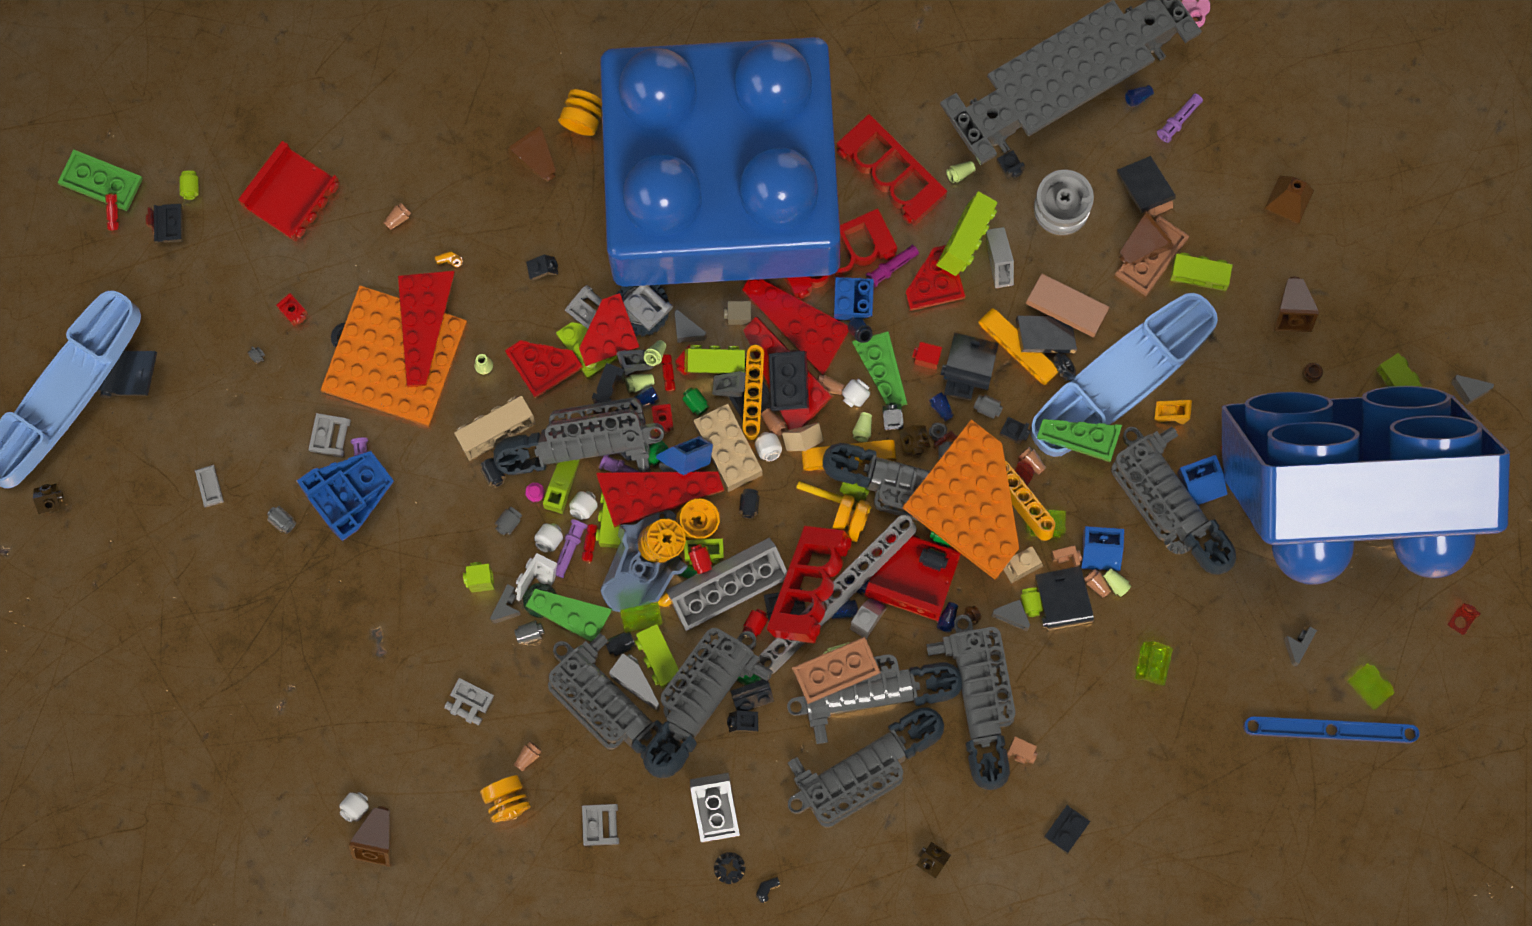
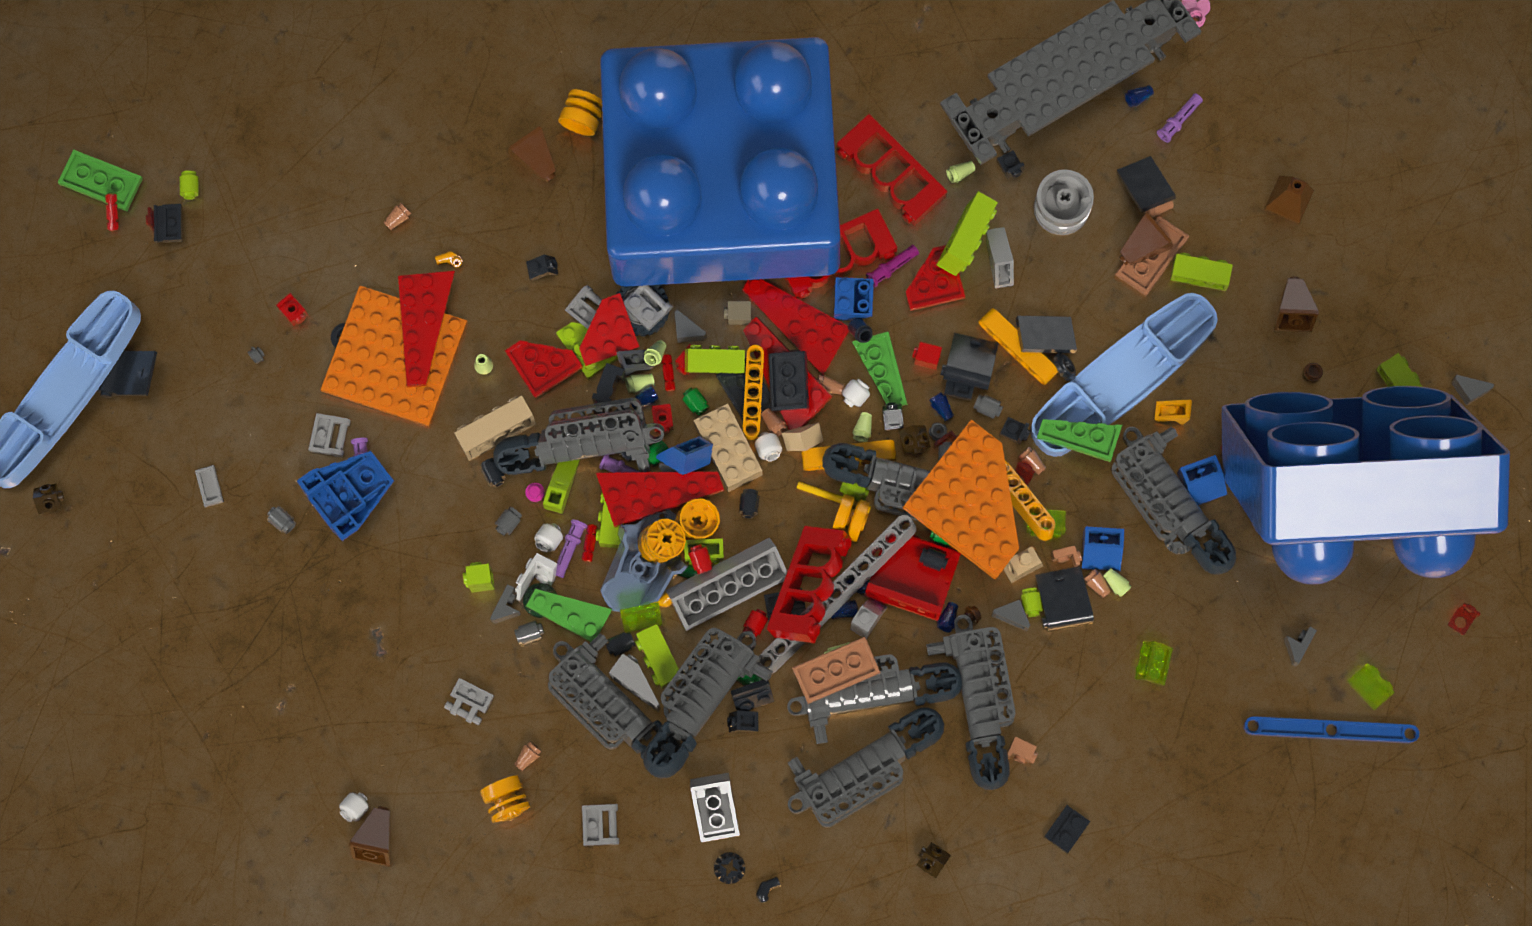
(288, 192): red panel -> none
(583, 505): white head -> none
(729, 384): dark grey slope -> none
(1067, 305): nougat tile -> none

